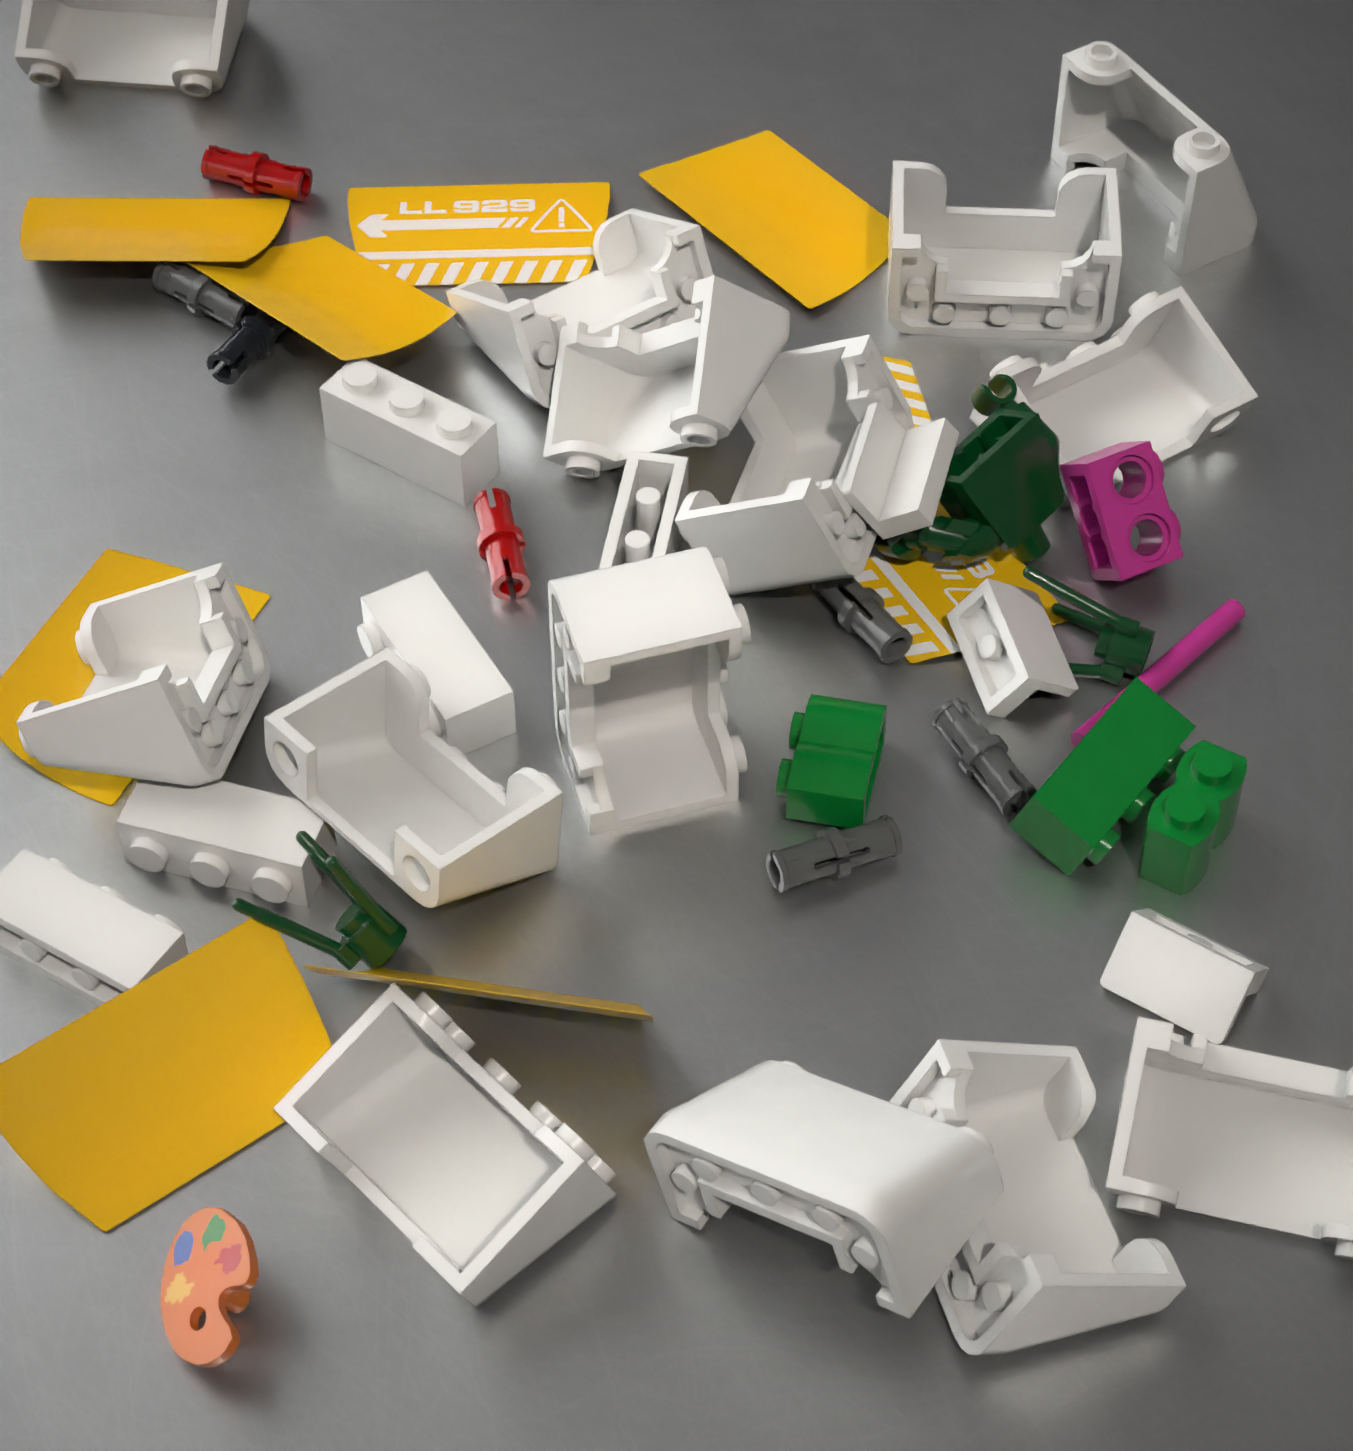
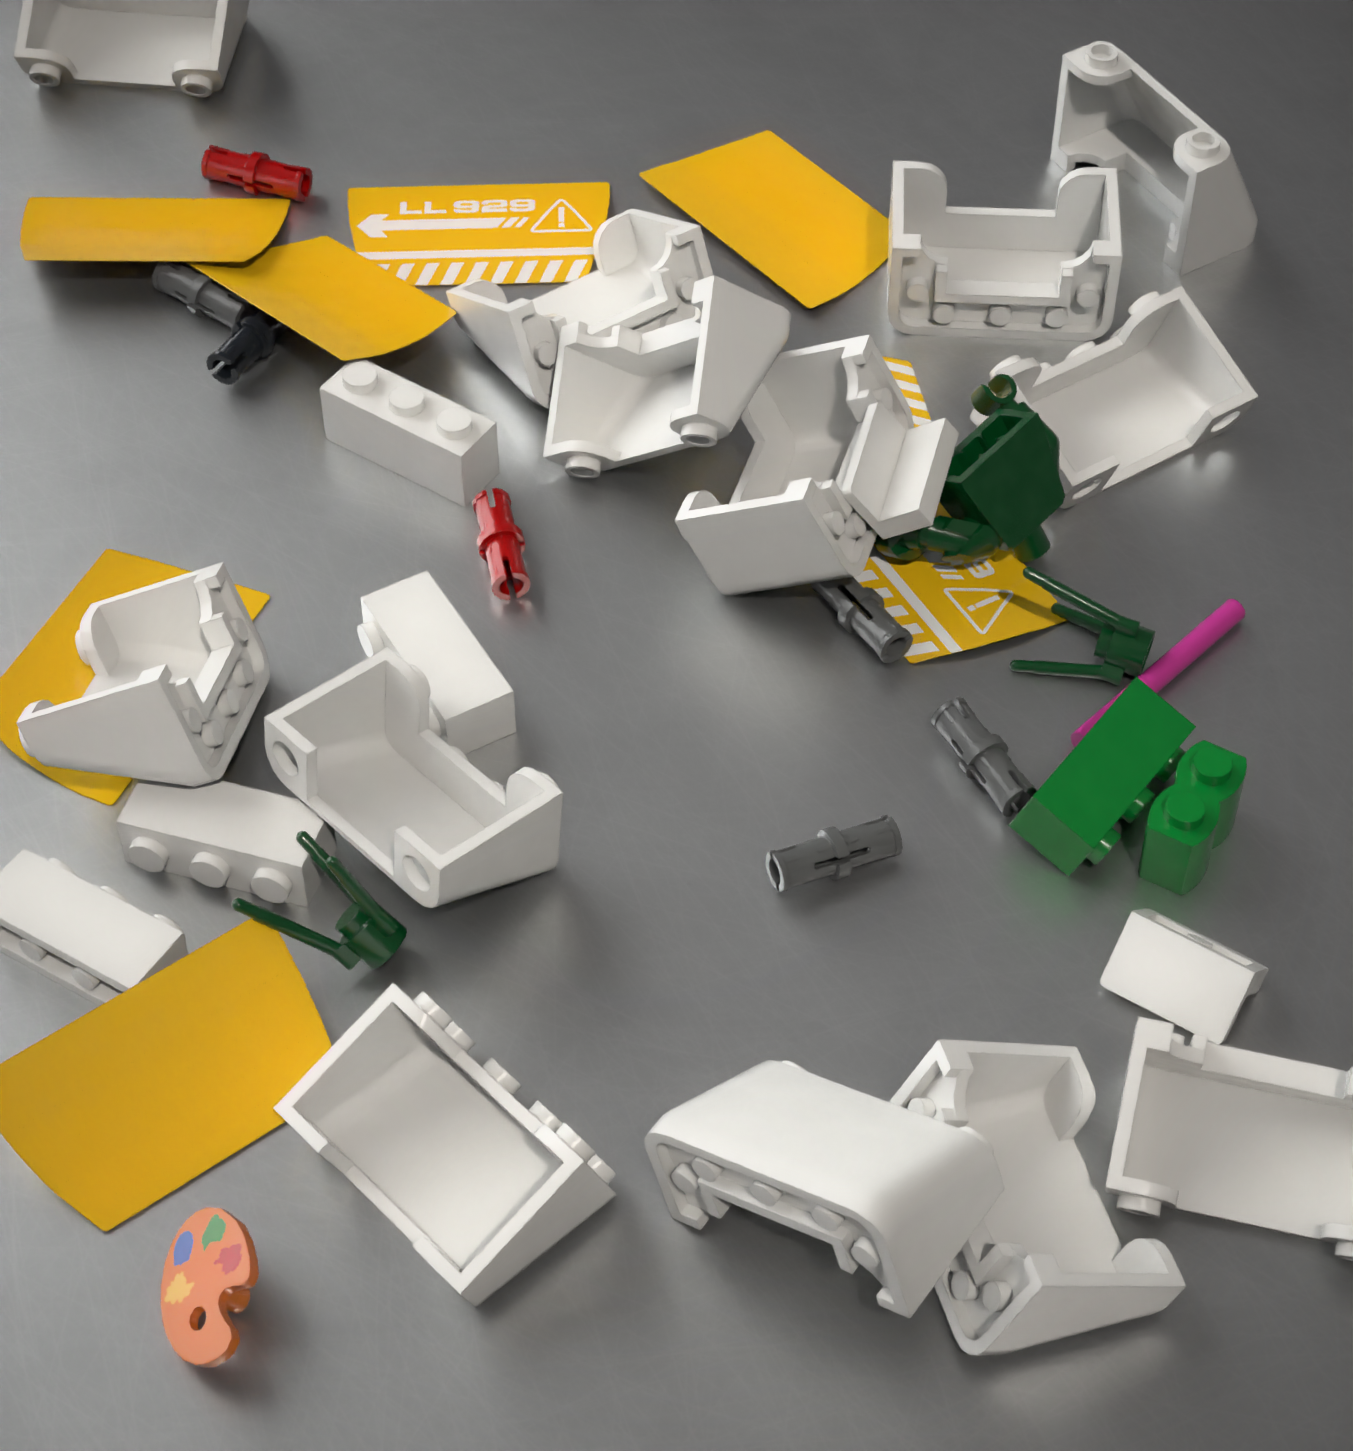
(493, 991): yellow sticker -> none
(640, 687): white windscreen -> none
(646, 508): white brick -> none
(833, 761): green brick -> none
(1009, 646): white panel -> none
(1109, 516): dark pink brick -> none

